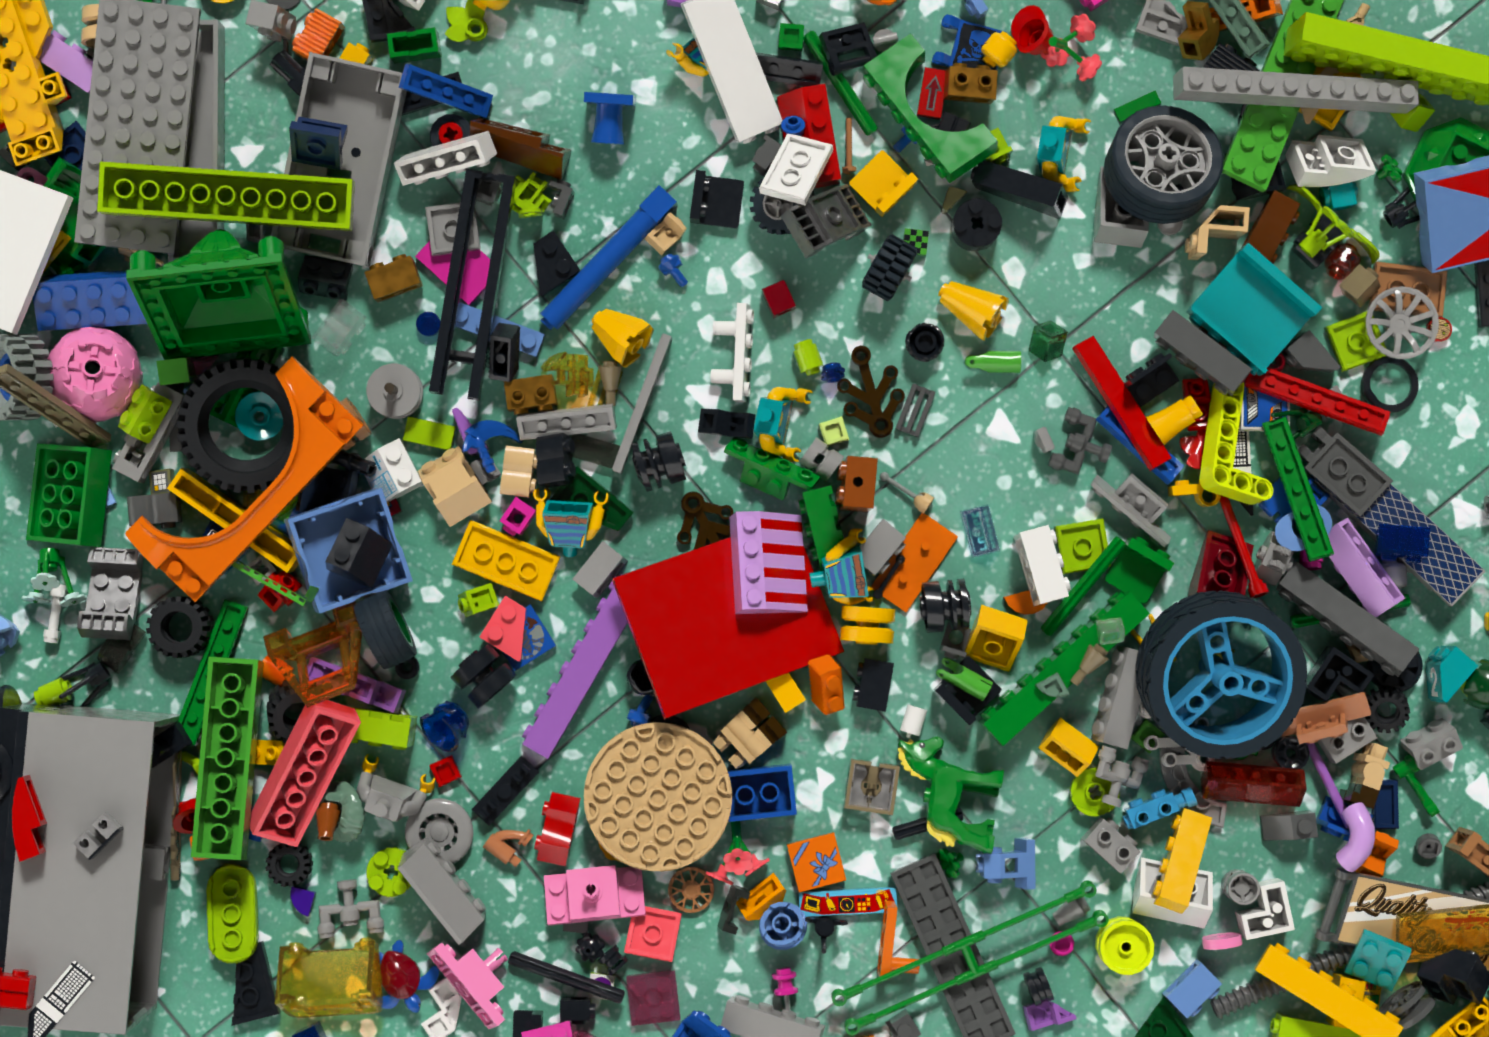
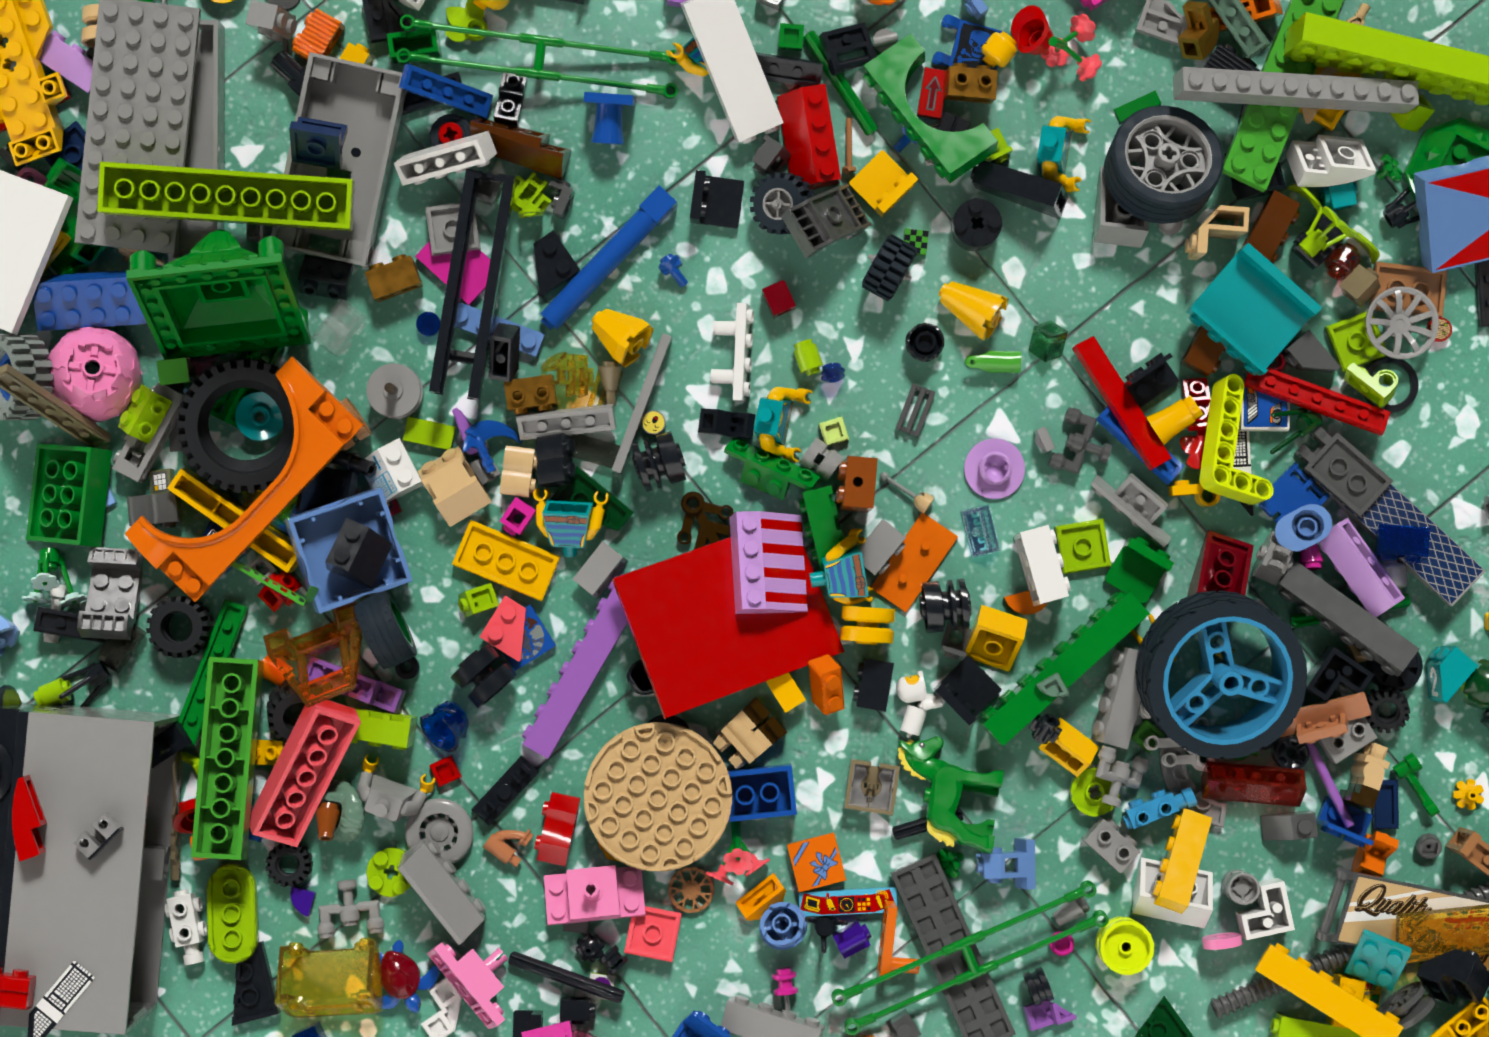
(59, 623): none -> black tile
(189, 920): none -> white brick
(510, 99): none -> black slope
(541, 43): none -> green bar
(640, 716): blue plate -> none
(653, 422): none -> light yellow tile
(653, 997): clear pink plate -> none
(666, 234): tan bracket -> none
(724, 921): pearl dark grey piece -> none
(793, 125): blue plate -> none
(796, 169): white tile -> none
(852, 938): none -> dark purple brick
(872, 396): dark brown plant -> none
(900, 559): black hinge -> none
(914, 689): none -> white piece
(952, 197): olive slope -> none
(965, 679): bright green piece -> none
(994, 468): none -> lavender piece
(1045, 728): none -> black gear
(1083, 586): green axle -> none
(1093, 658): dark tan cone -> none
(1110, 631): clear slope -> none
(1192, 989): medium blue brick -> none
(1202, 353): dark grey brick -> none
(1256, 585): red piece -> none
(1297, 489): green tile -> none
(1361, 837): lavender cylinder -> none
(1370, 386): none -> lime plate
(1432, 743): light grey bracket -> none
(1468, 794): none -> yellow plant

